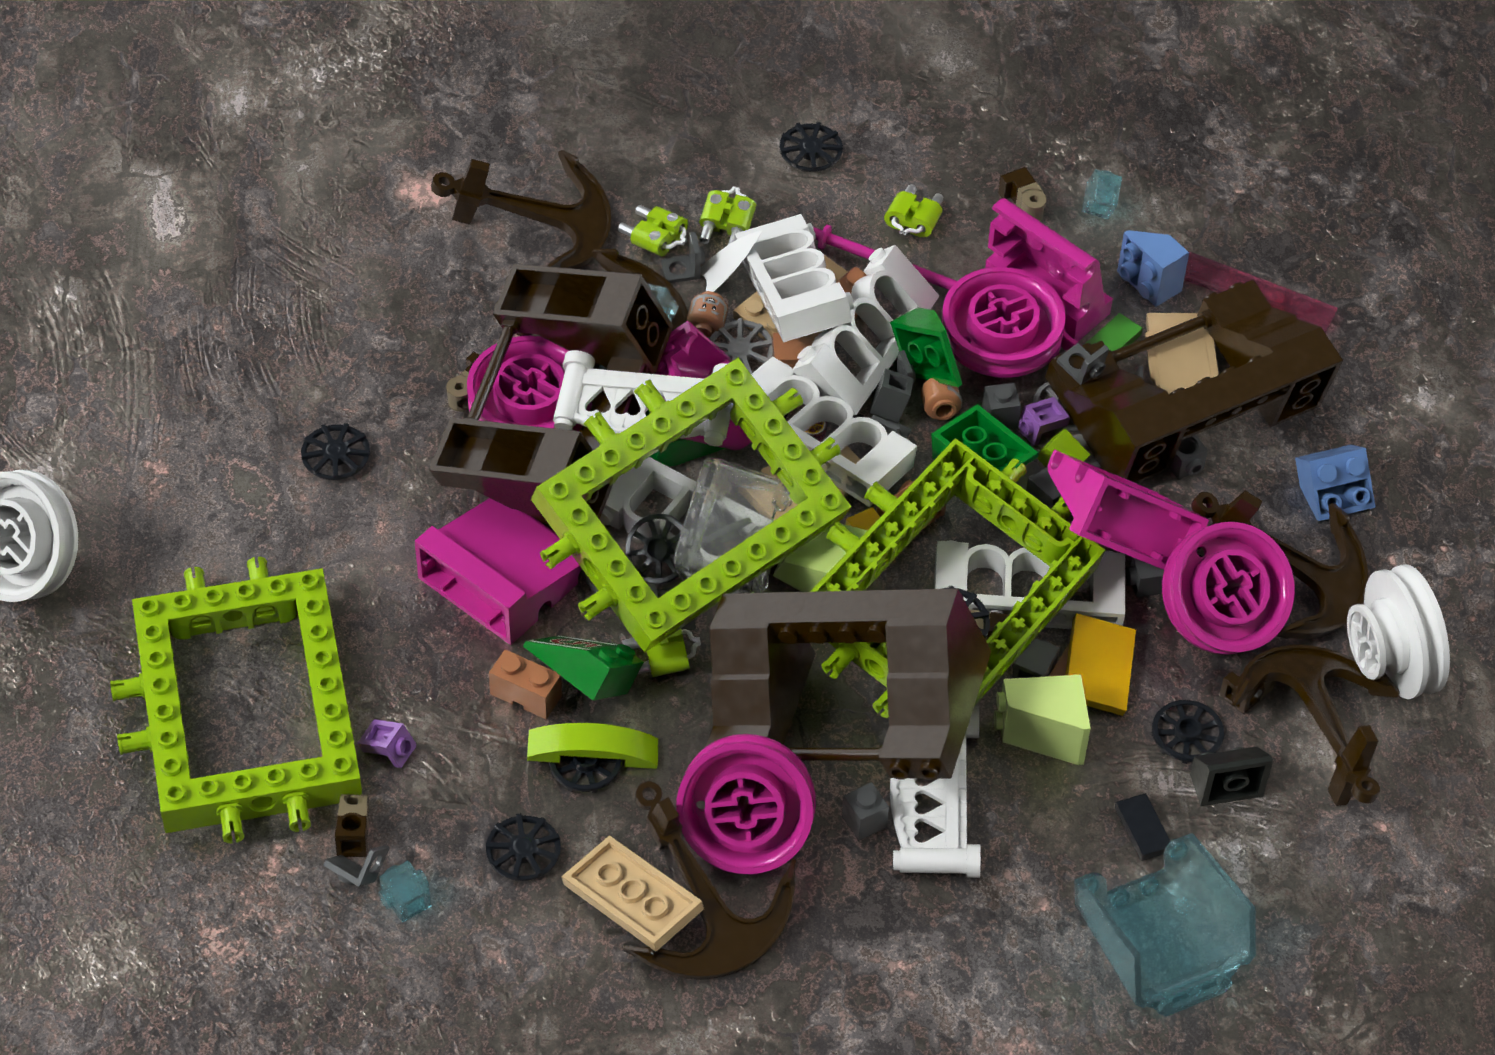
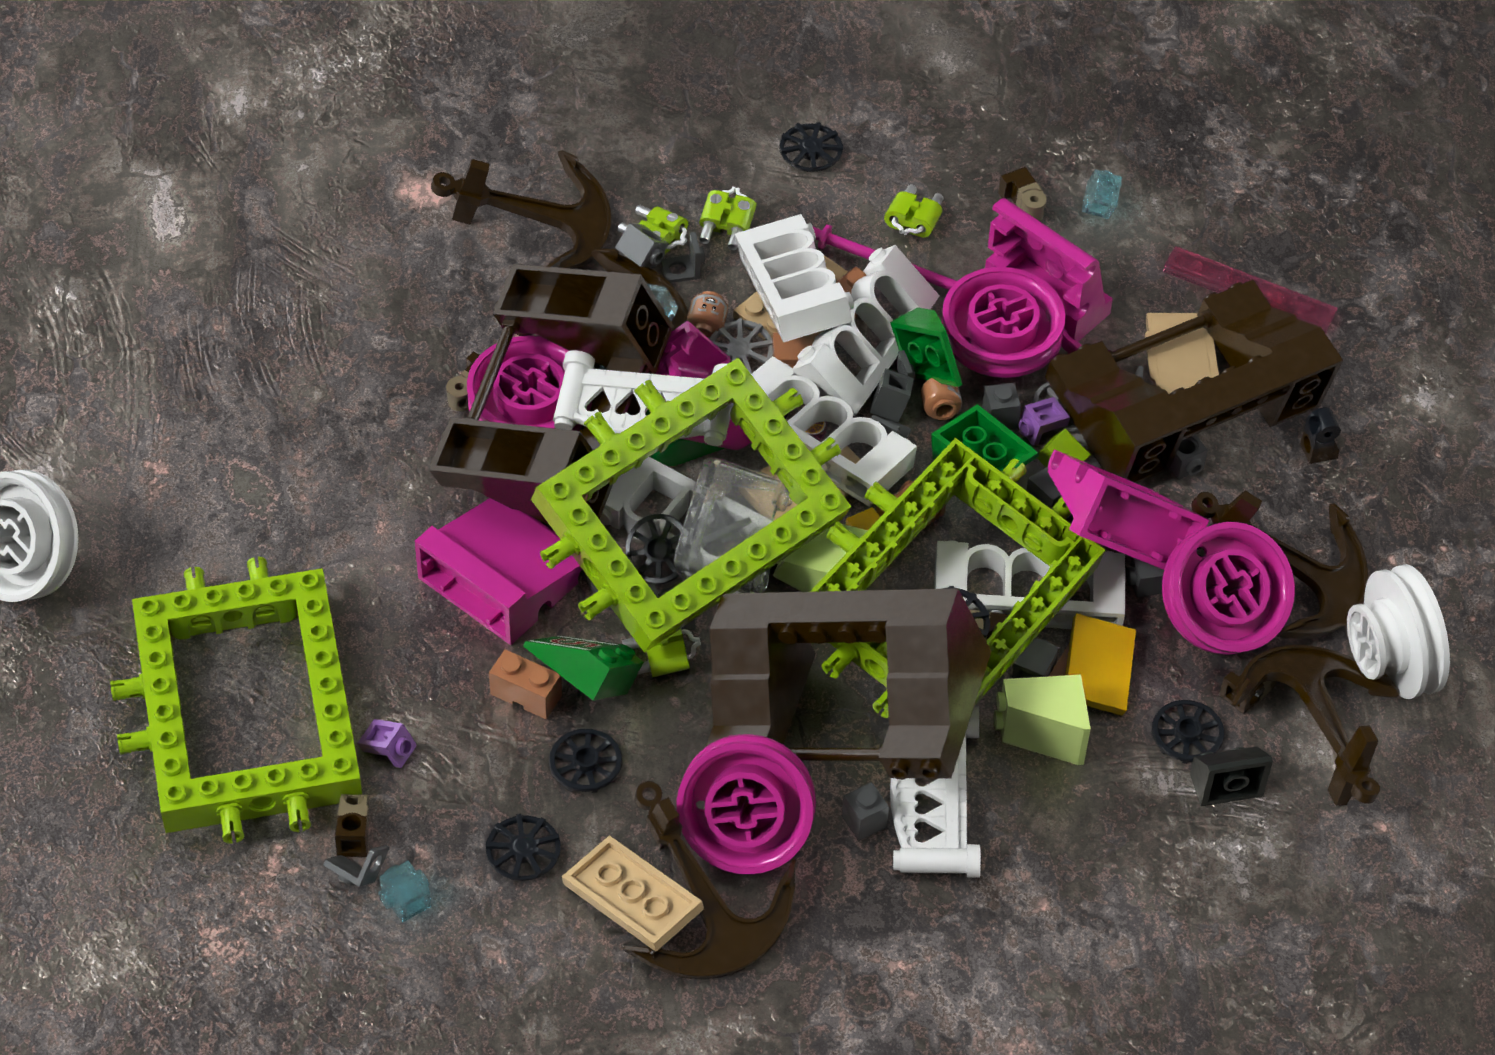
(335, 451): black wheel -> none
(593, 741): lime slope -> none
(642, 245): none -> brick
(727, 260): white sticker -> none
(1092, 365): dark grey bracket -> none
(1117, 333): bright green tile -> none
(1143, 826): black tile -> none
(1153, 265): medium blue slope -> none
(1174, 930): clear light blue windscreen -> none
(1320, 434): none -> black leg
(1337, 478): medium blue slope -> none

